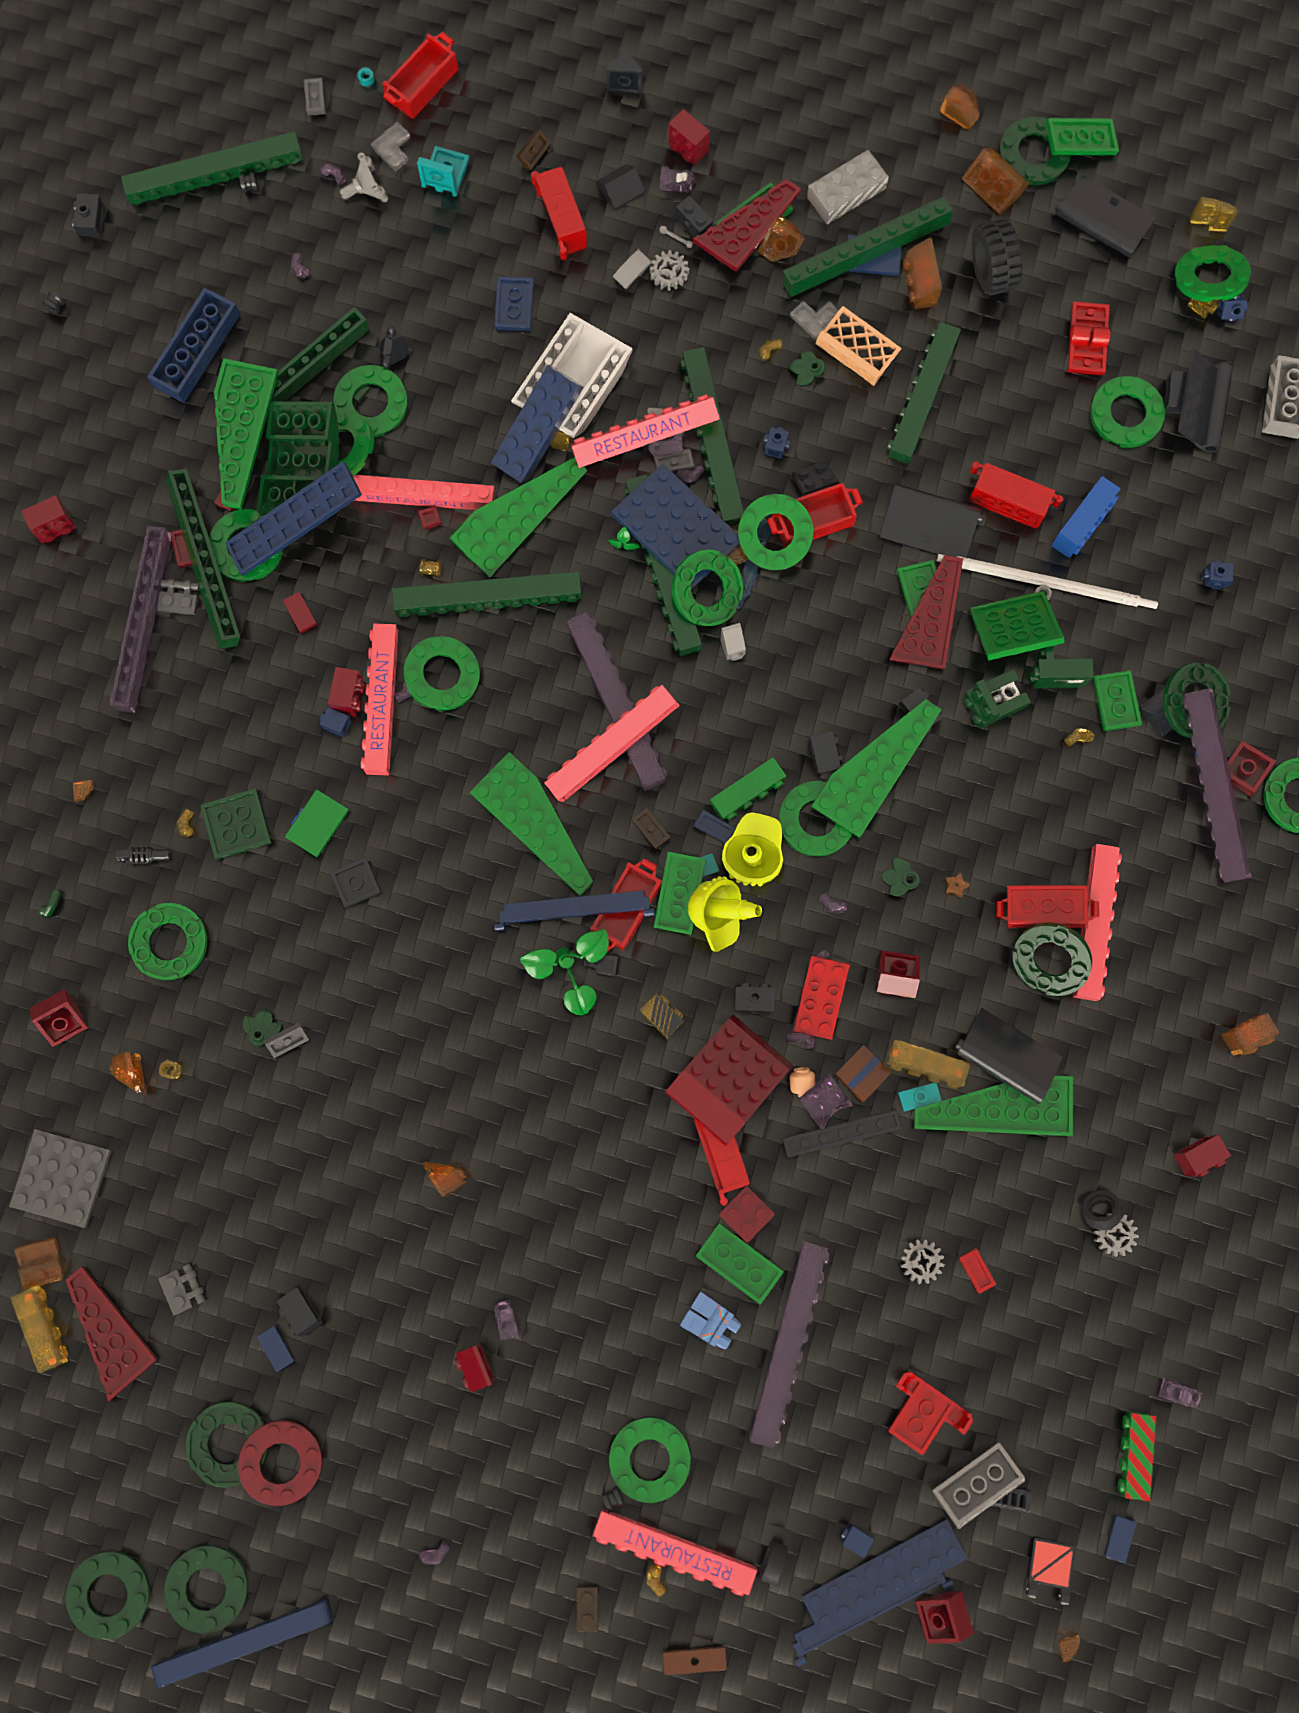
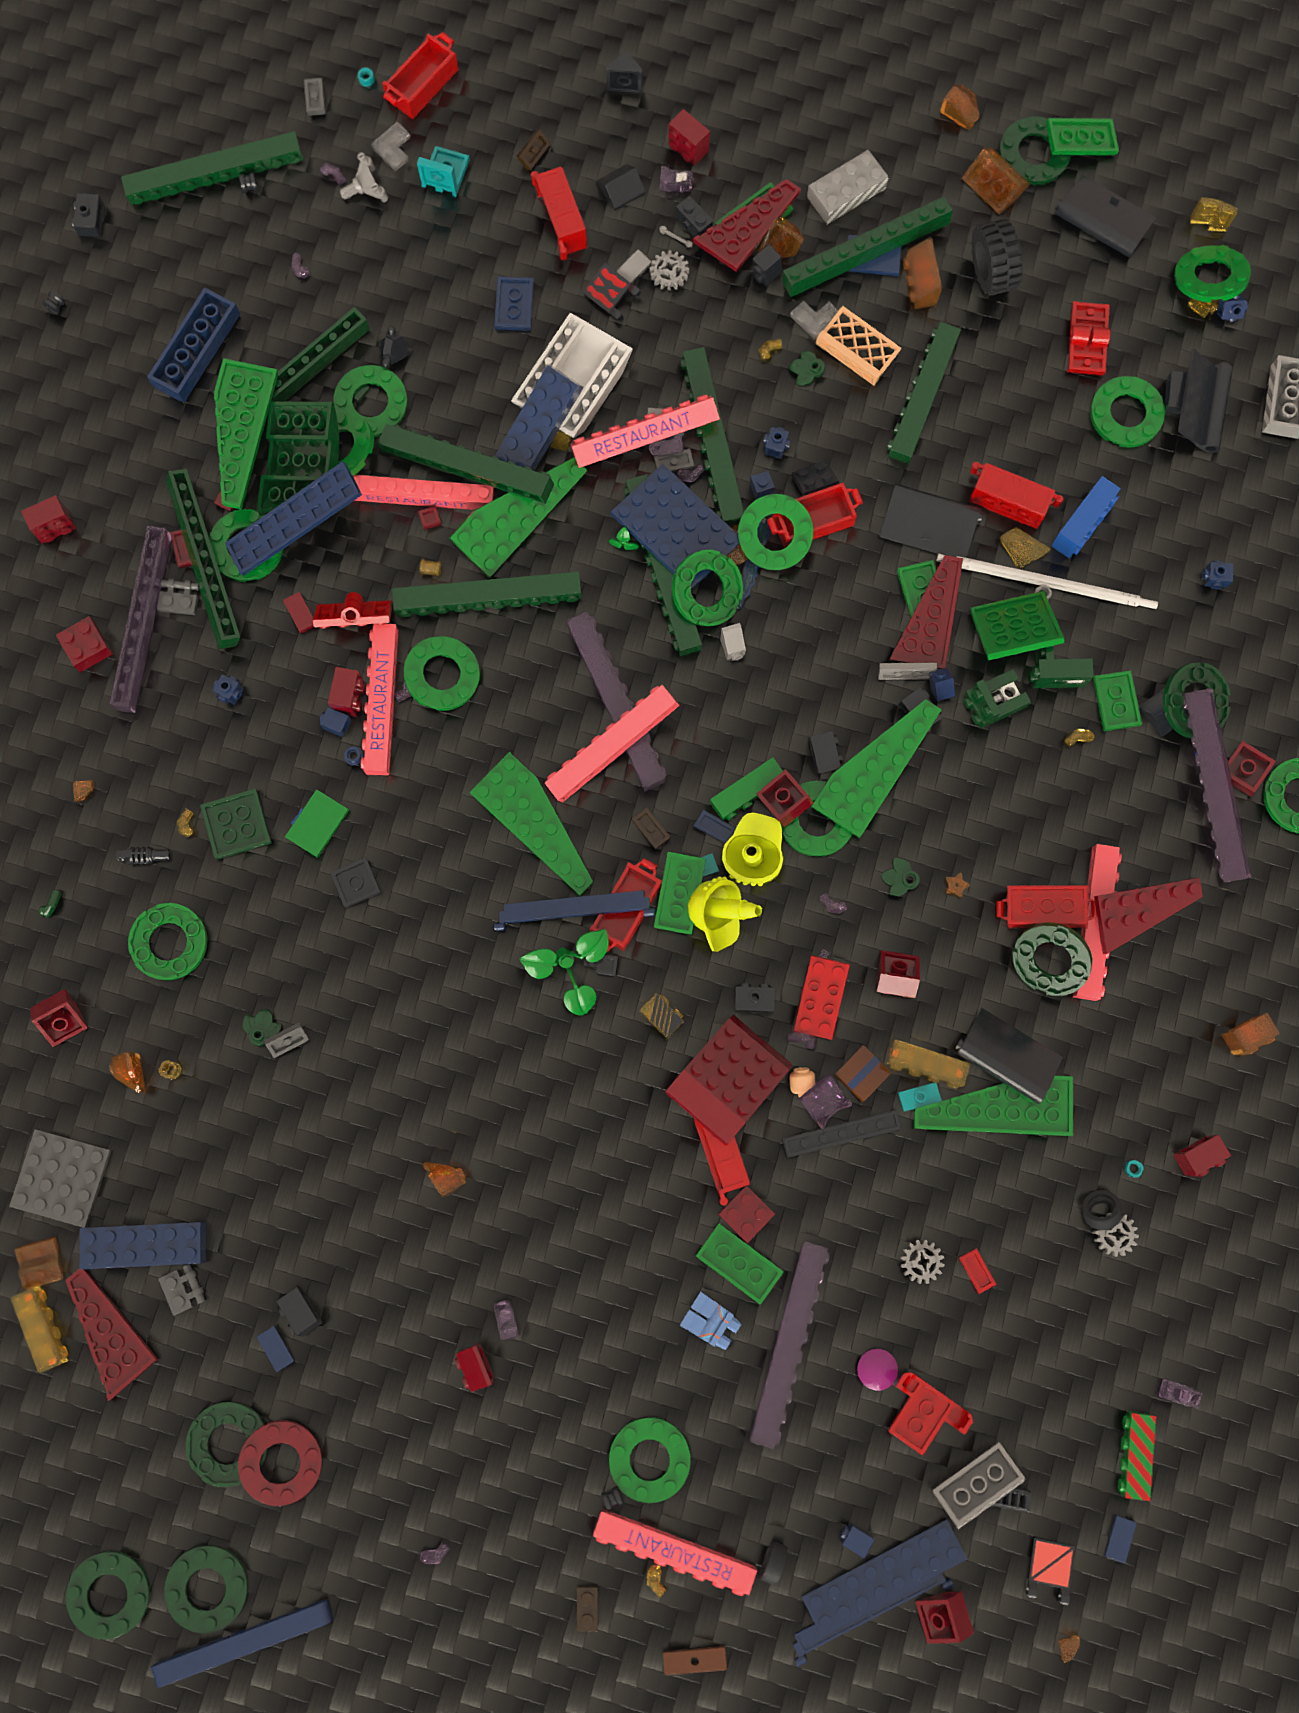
(84, 644): none -> dark red brick
(142, 1245): none -> dark blue brick
(227, 689): none -> dark blue brick
(351, 750): none -> dark blue plate
(353, 612): none -> red plate
(466, 463): none -> dark green brick
(608, 289): none -> flag
(761, 485): none -> dark blue brick
(767, 265): none -> black brick
(784, 798): none -> dark red brick
(877, 1369): none -> magenta dish
(905, 671): none -> light grey tile
(942, 684): none -> dark blue brick
(1022, 547): none -> clear yellow wing
(1127, 1168): none -> teal axle
(1134, 911): none -> dark red wing

